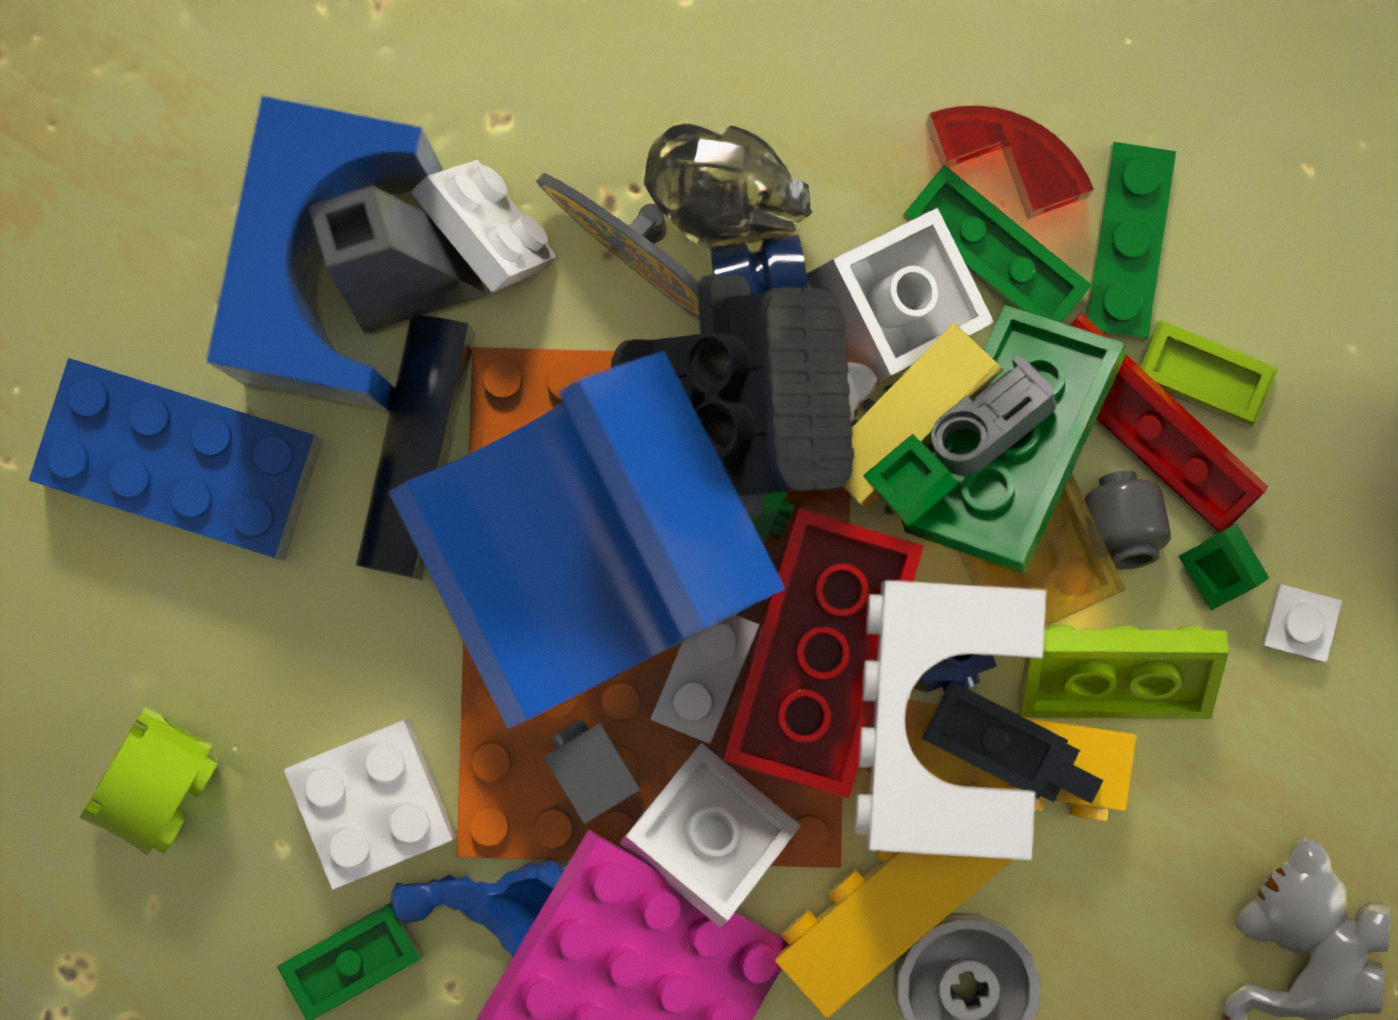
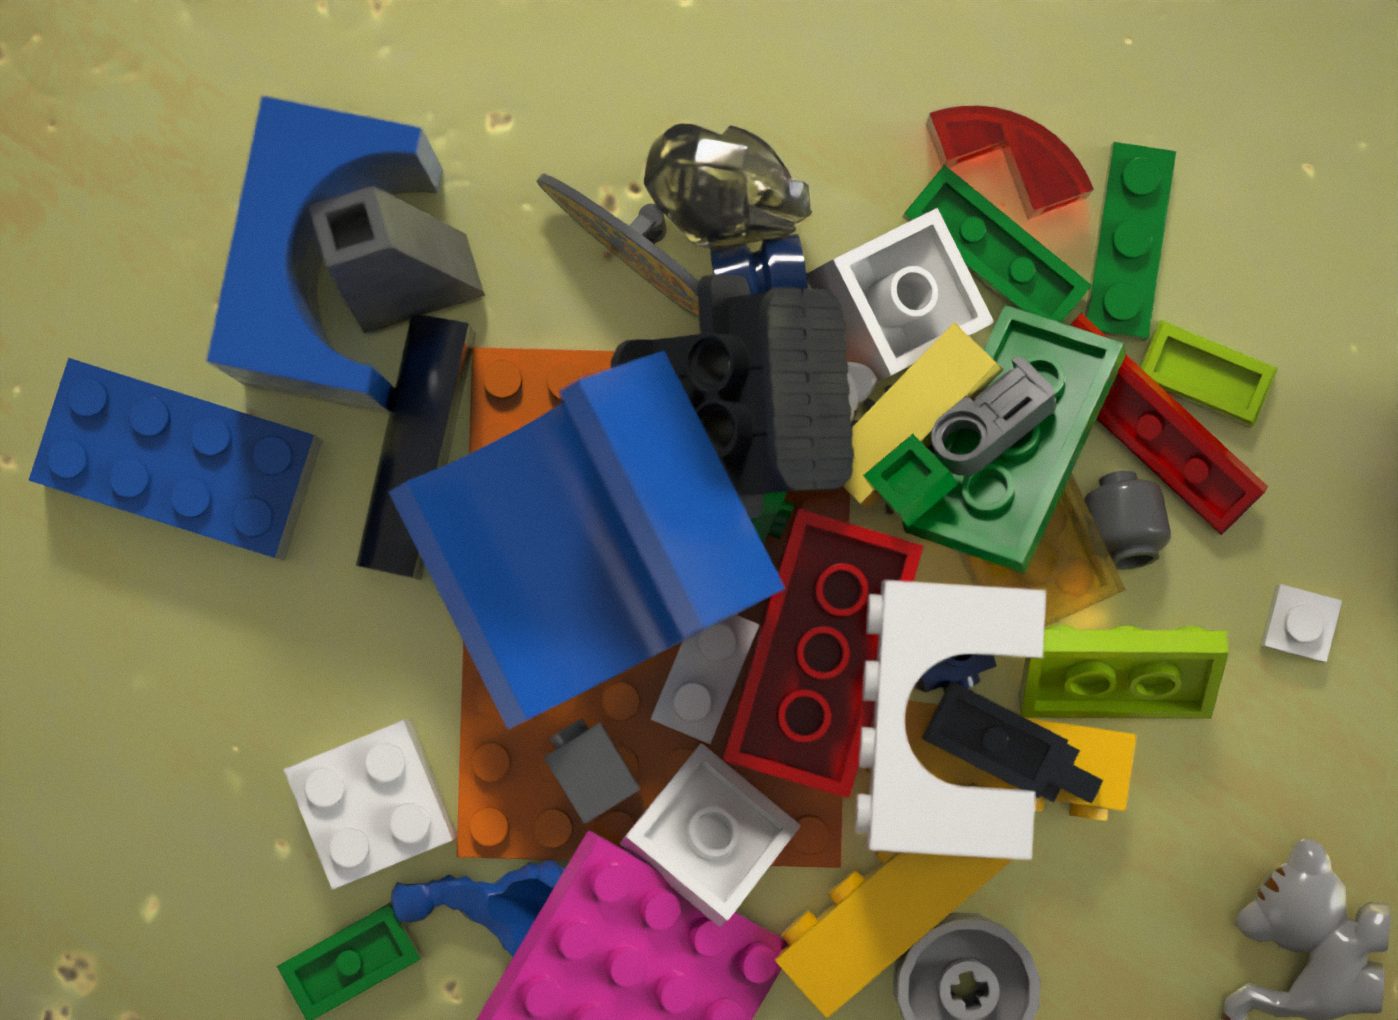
(149, 782): lime brick -> none
(484, 224): white plate -> none
(1224, 567): green plate -> none

